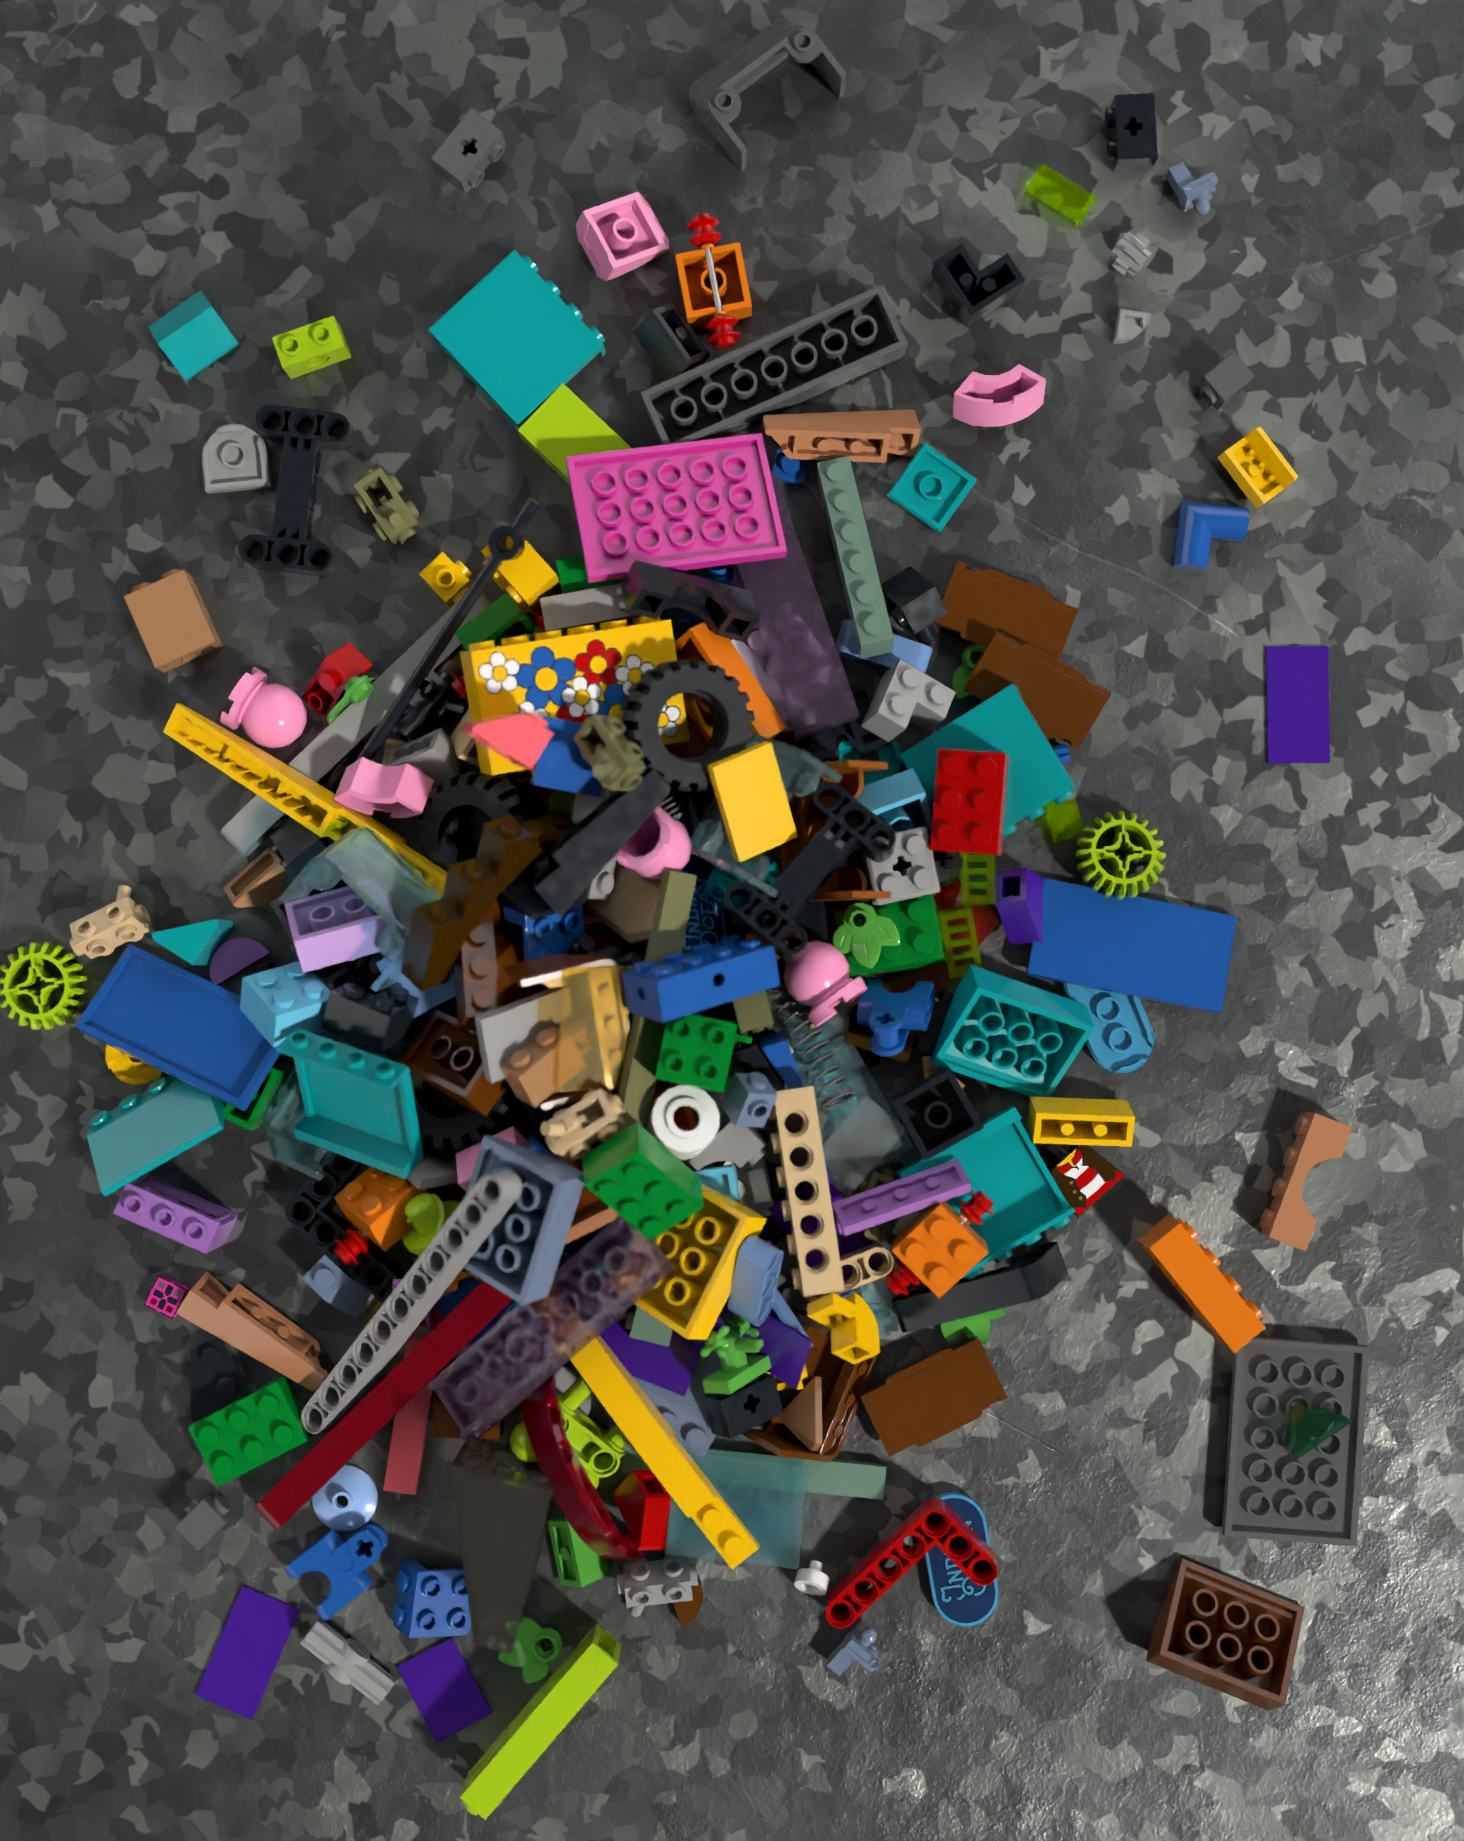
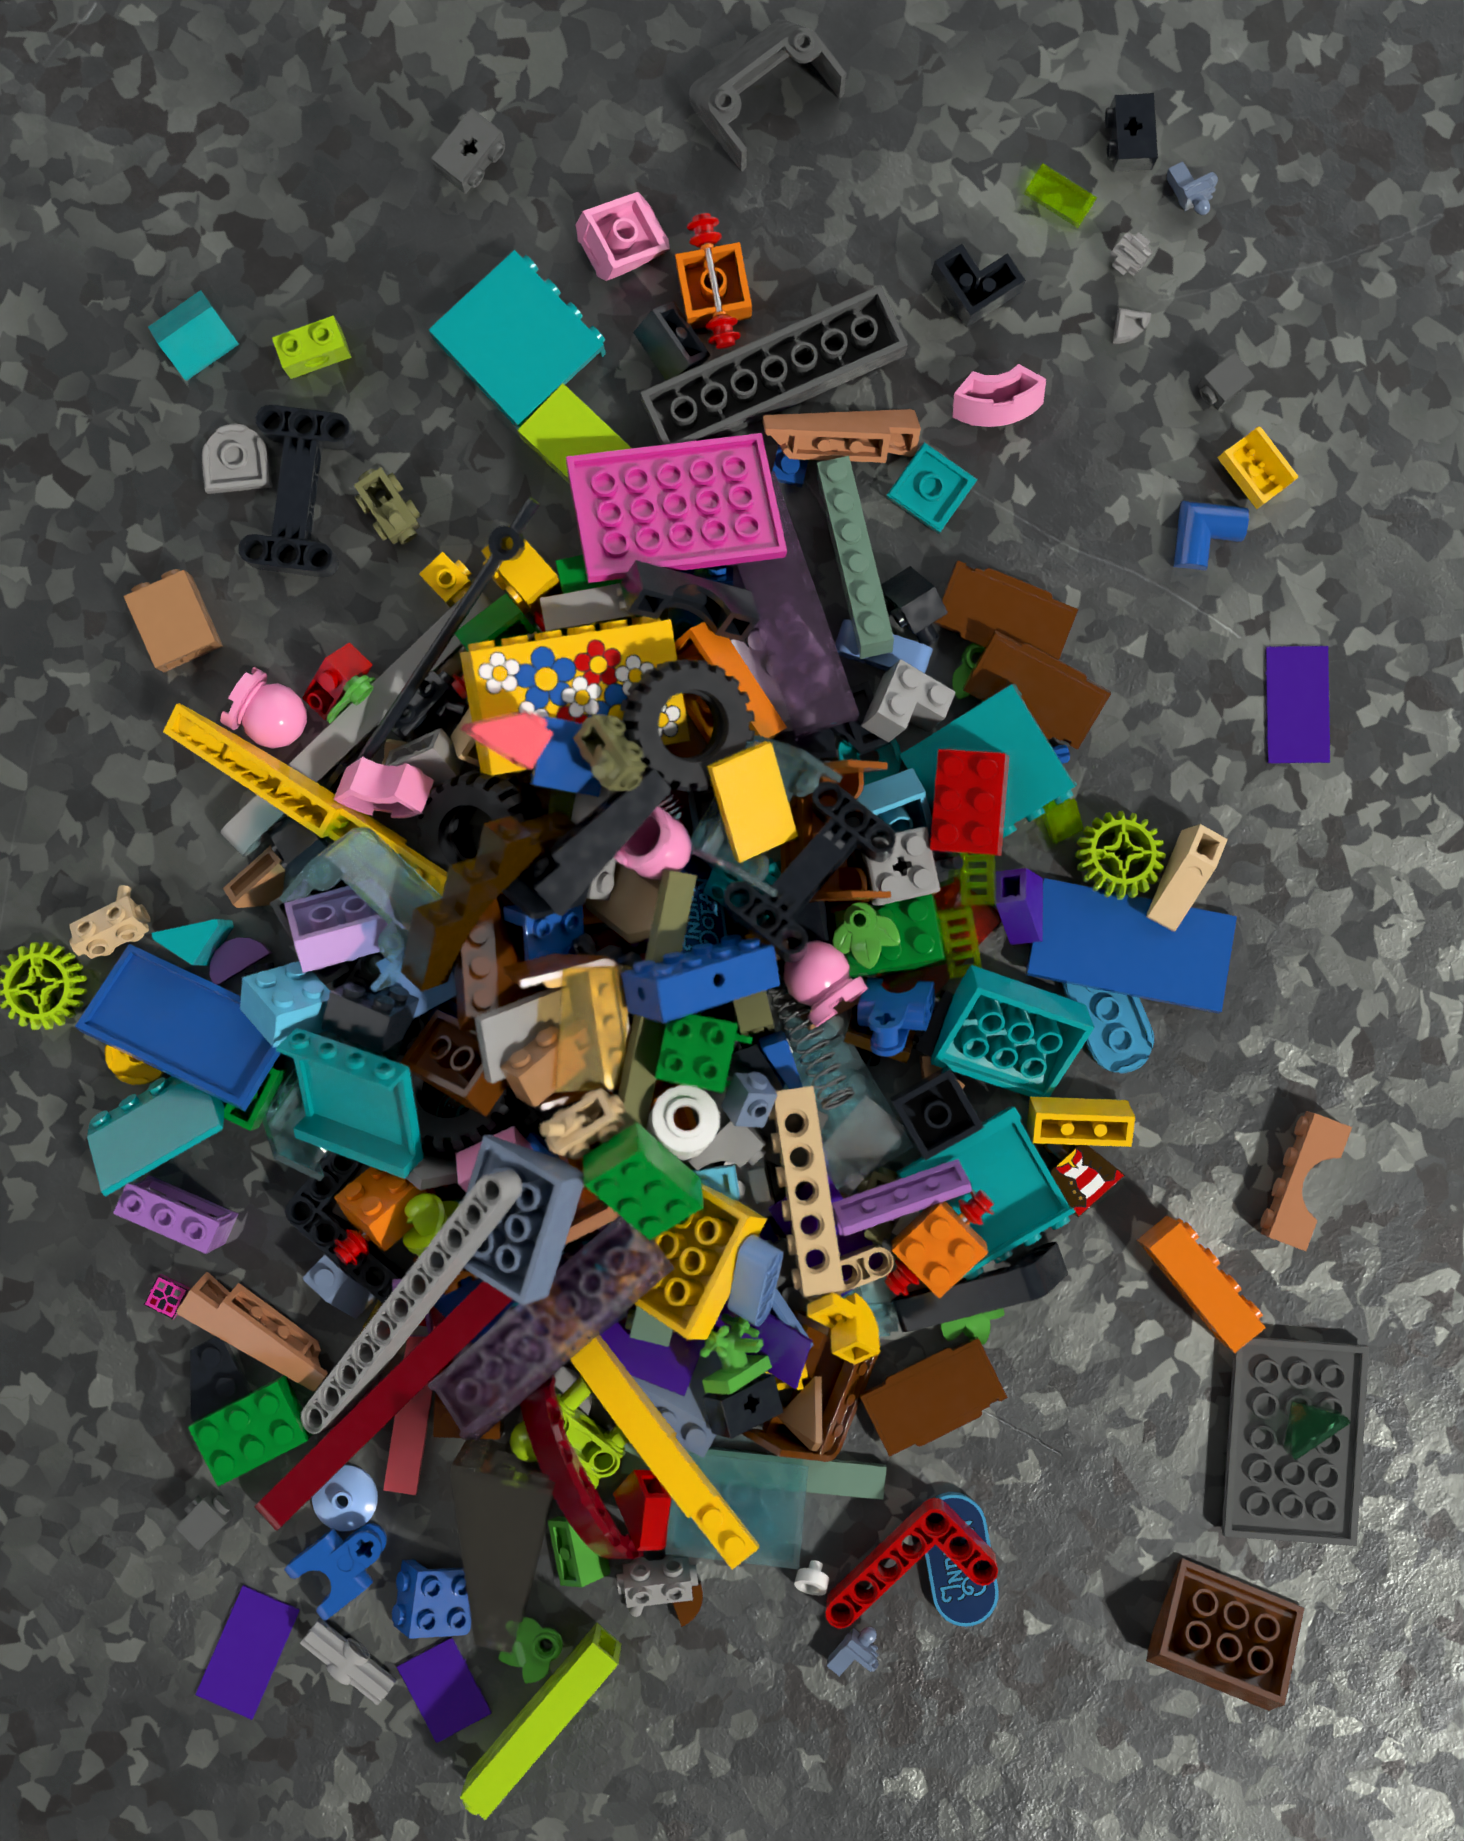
(1186, 875): none -> tan slope

